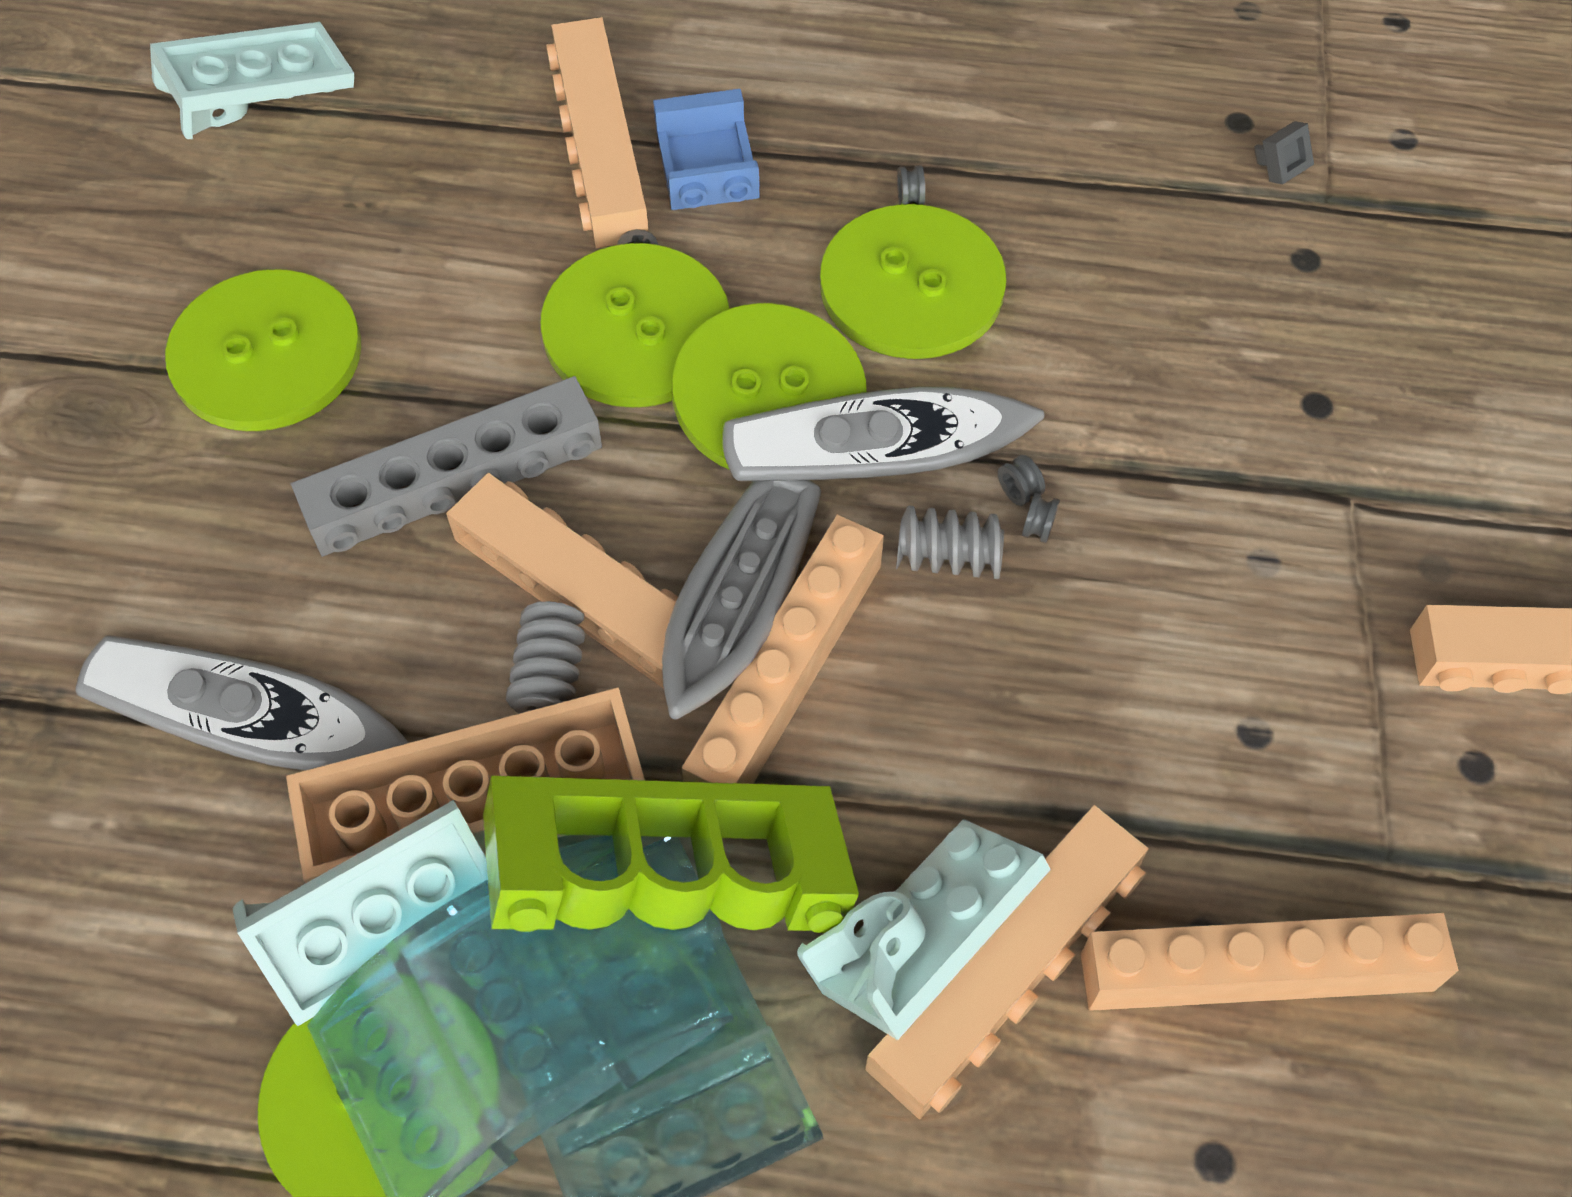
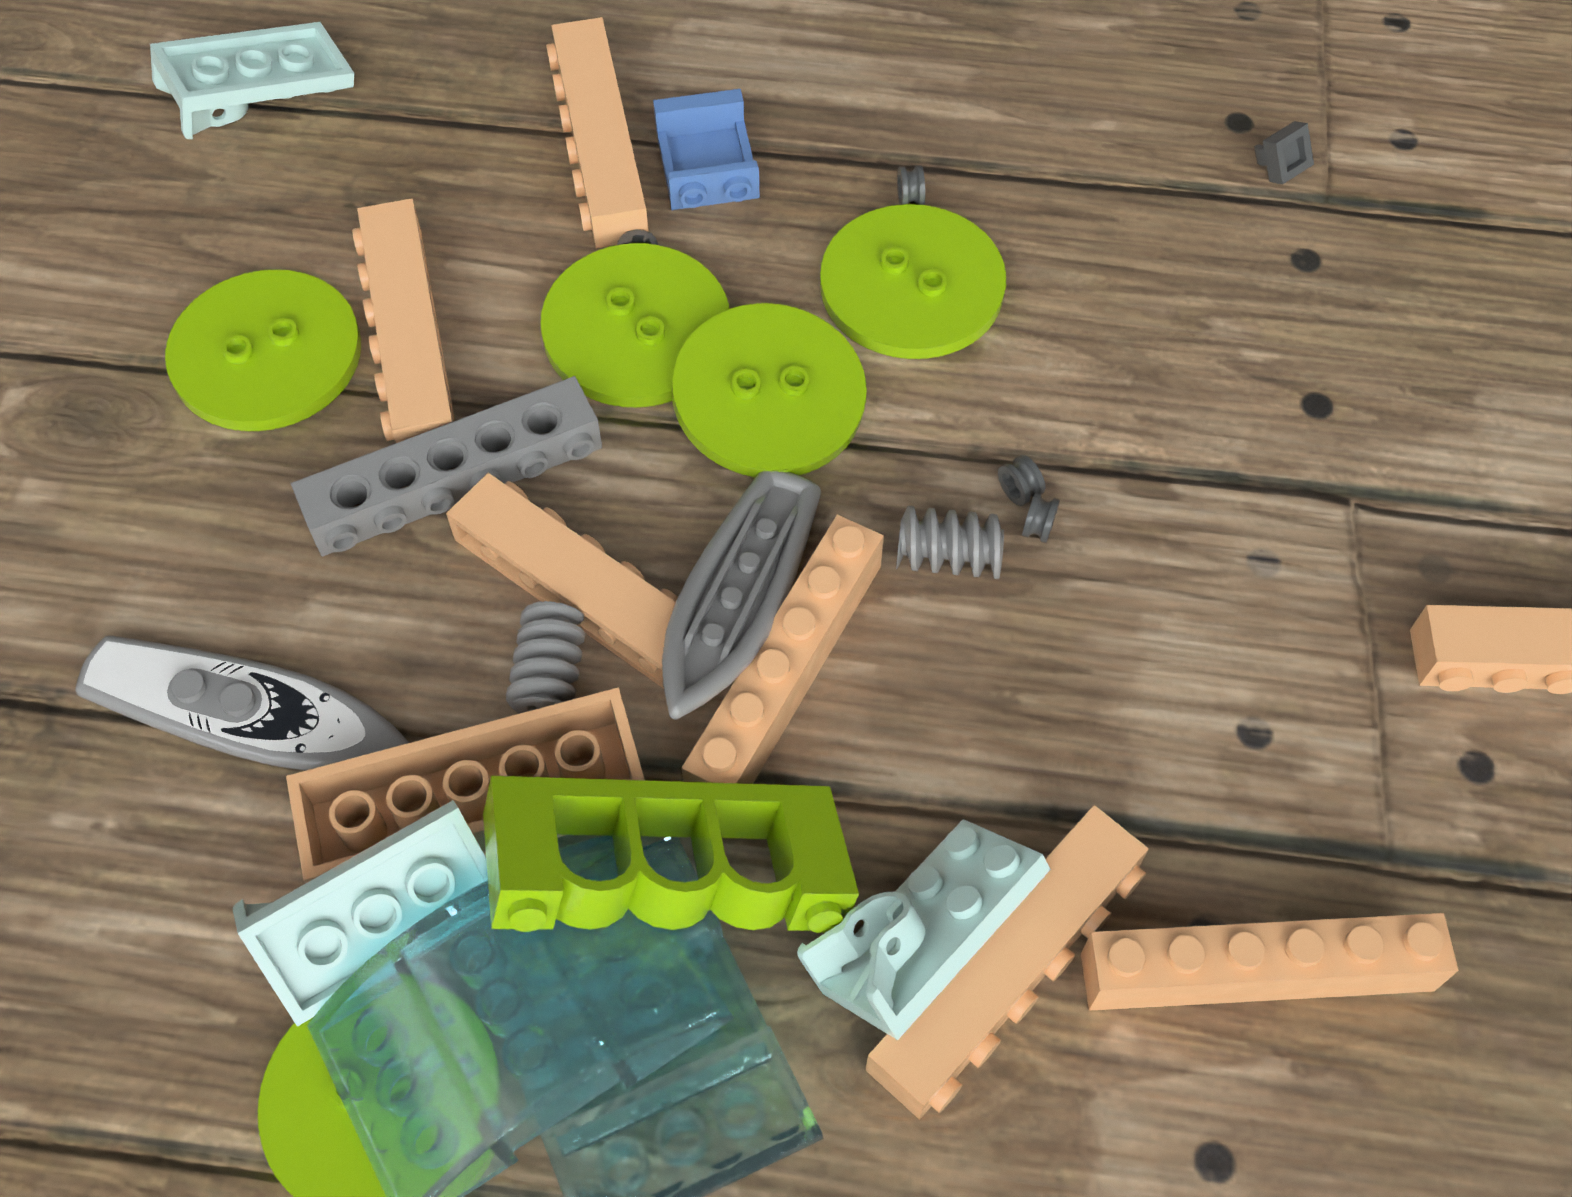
(405, 321): none -> light nougat brick
(874, 434): piece -> none

